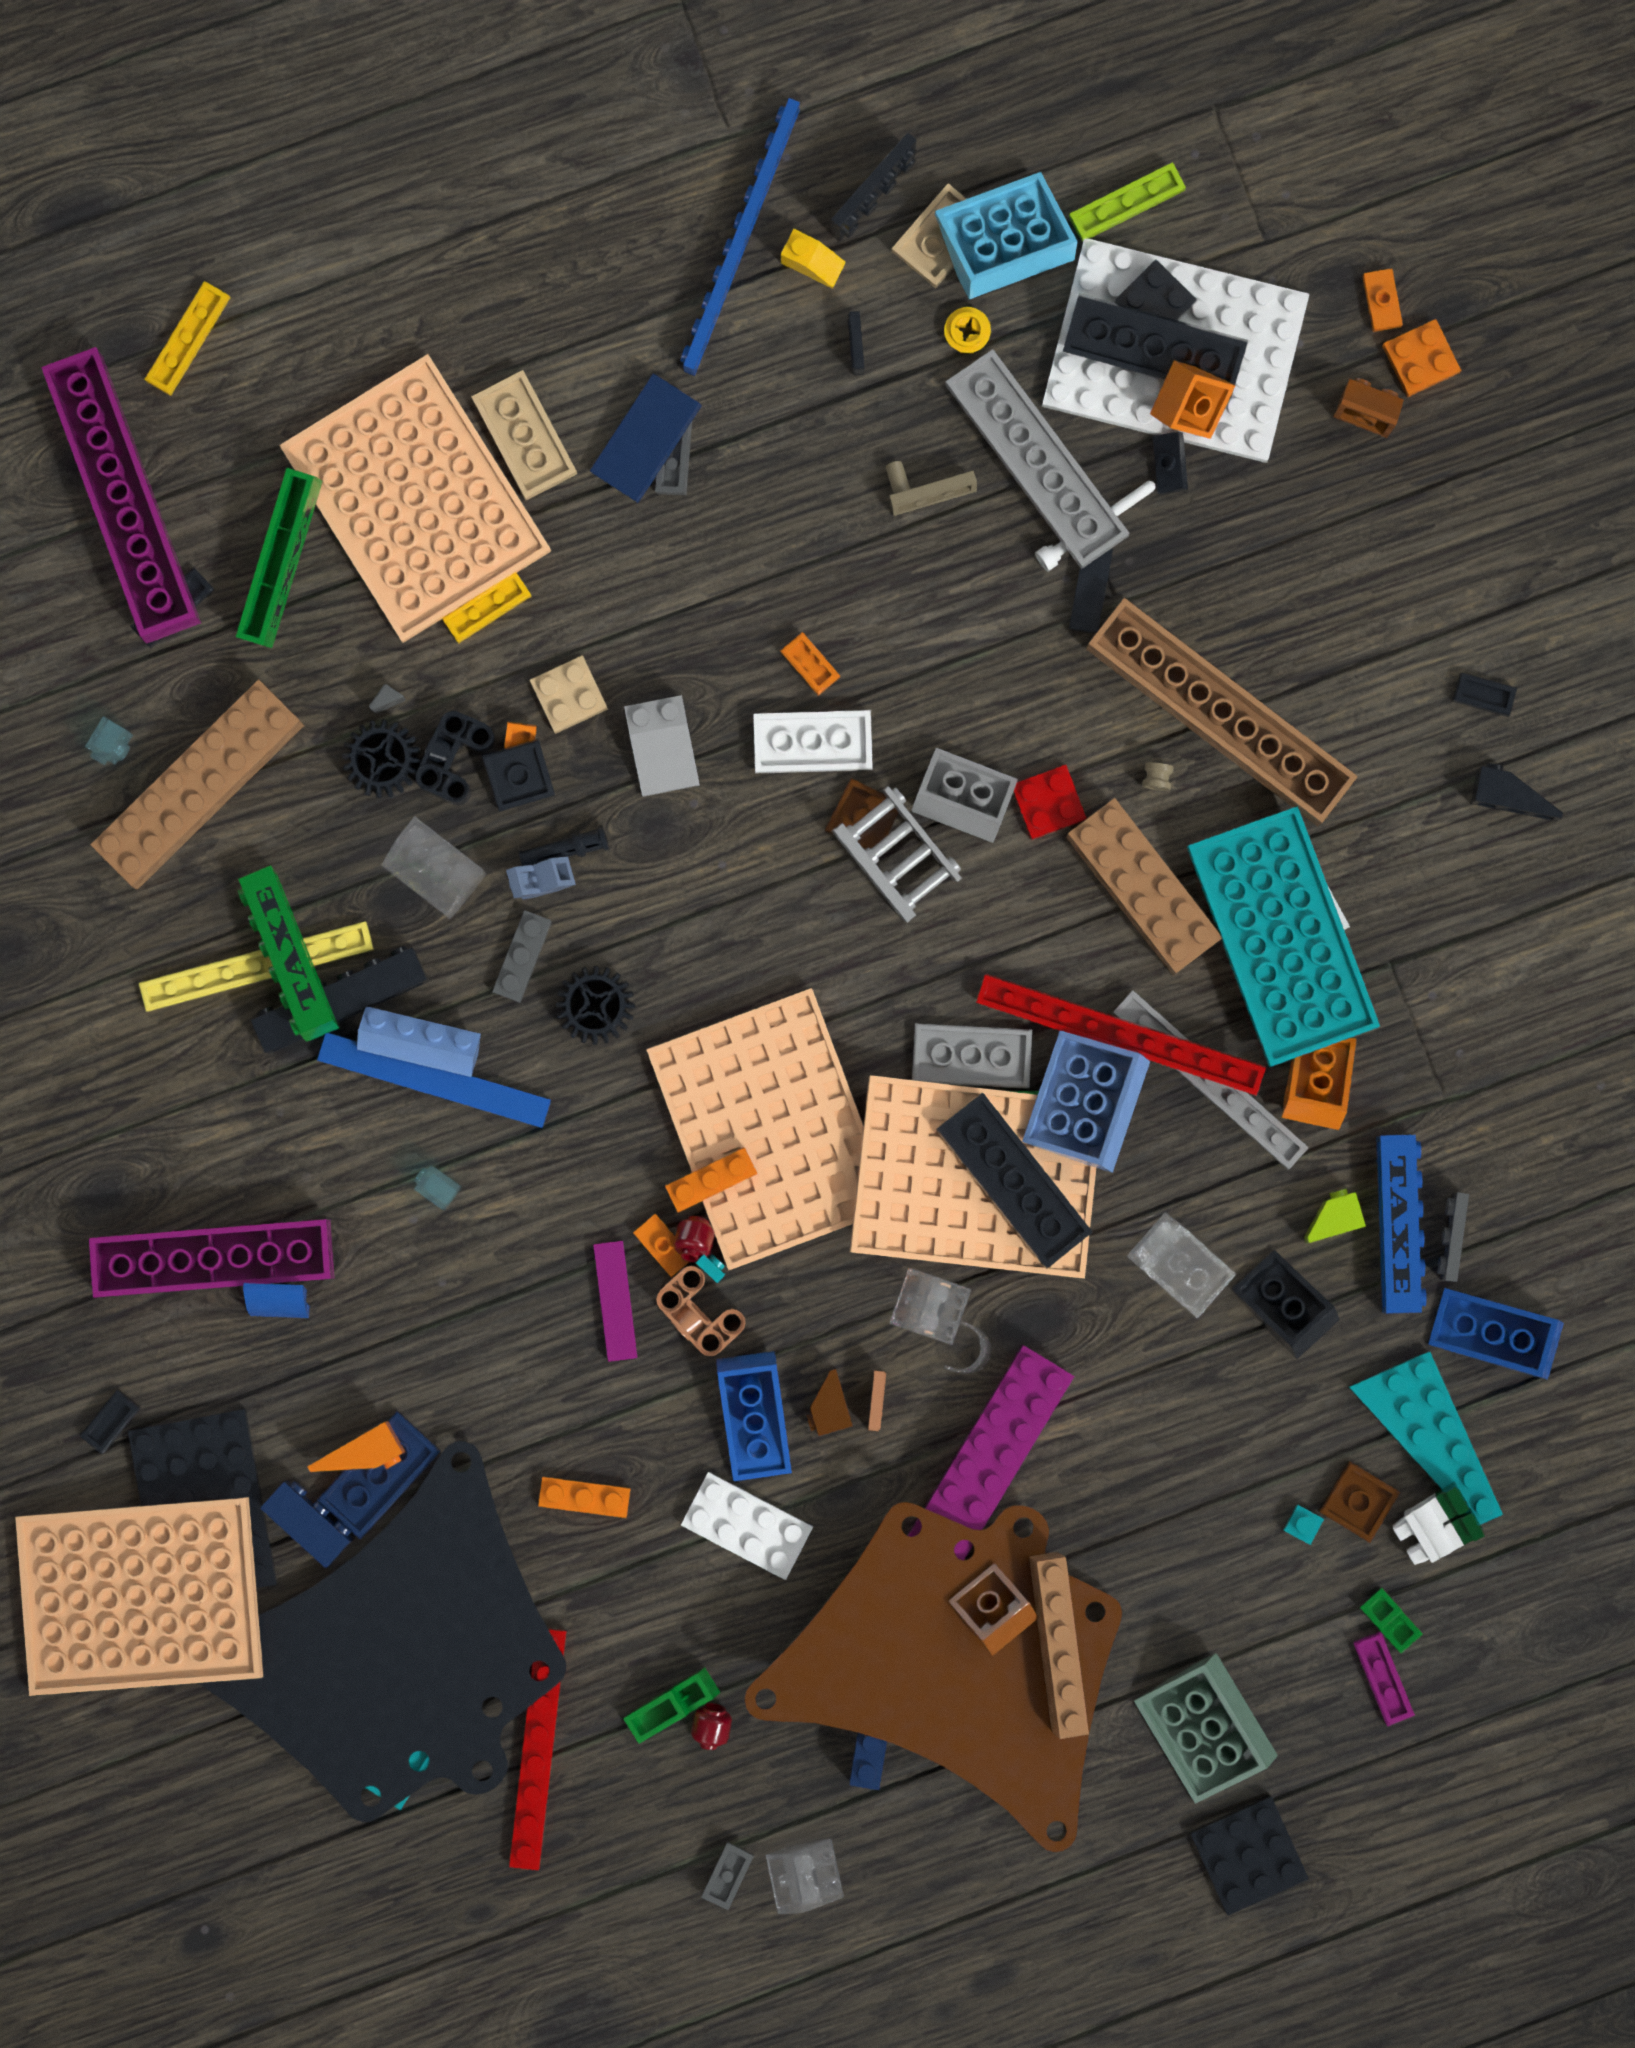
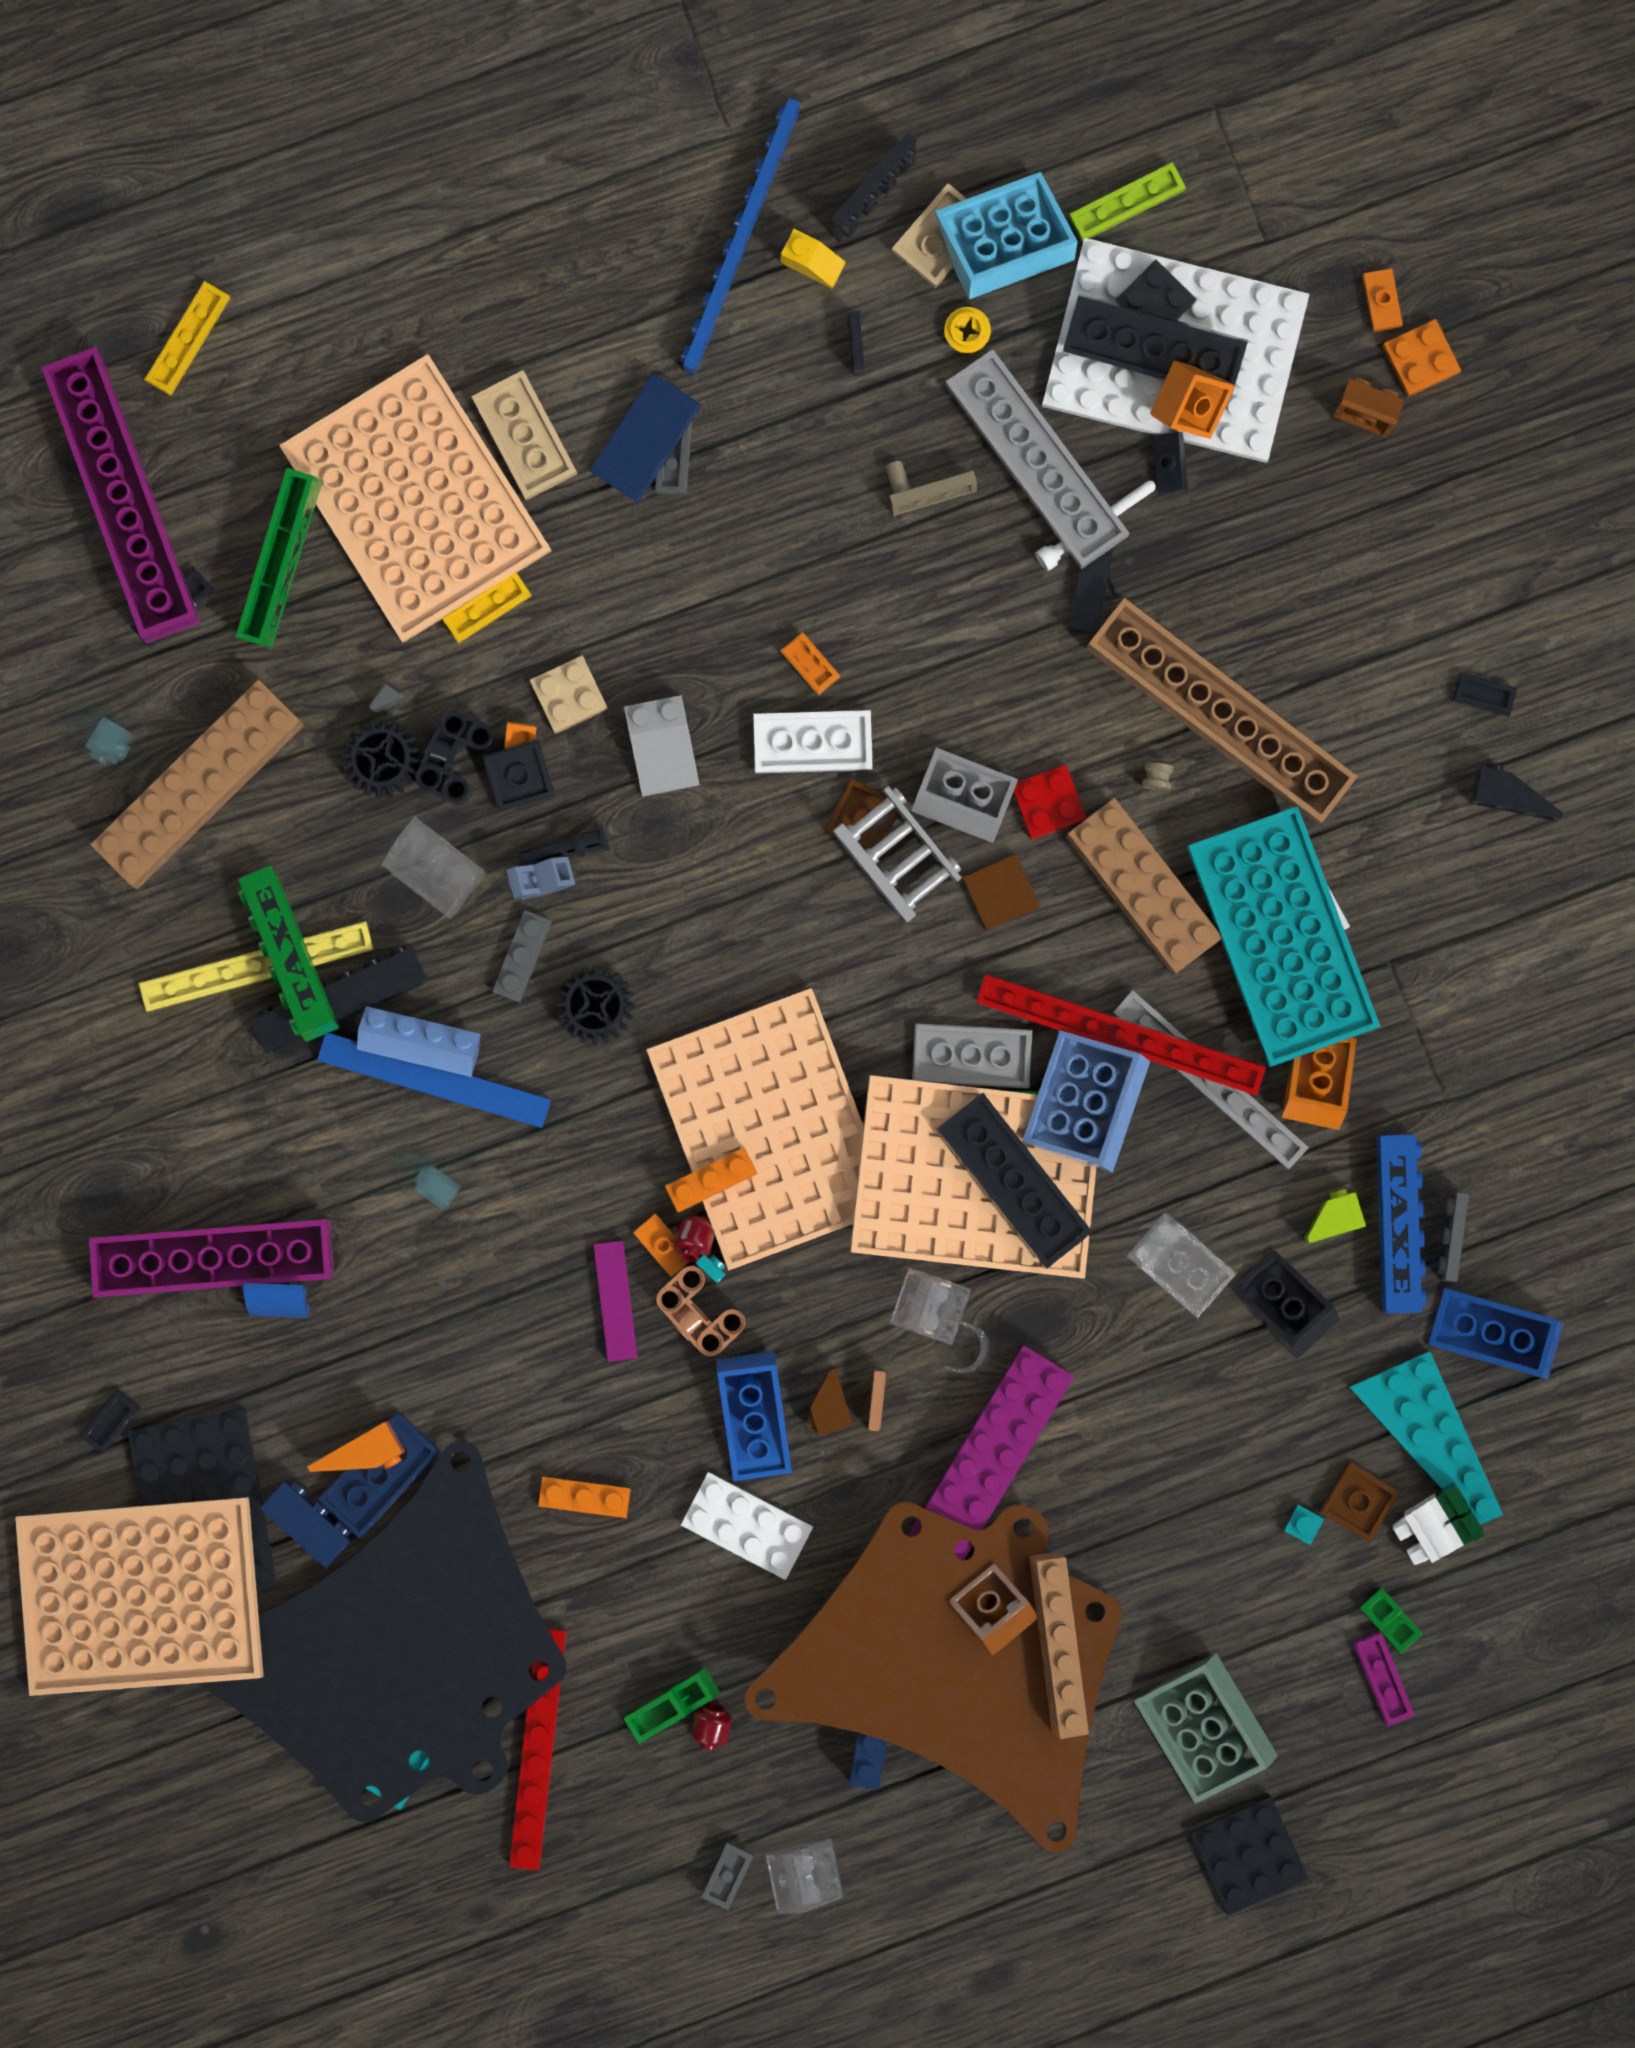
(1001, 892): none -> reddish brown tile

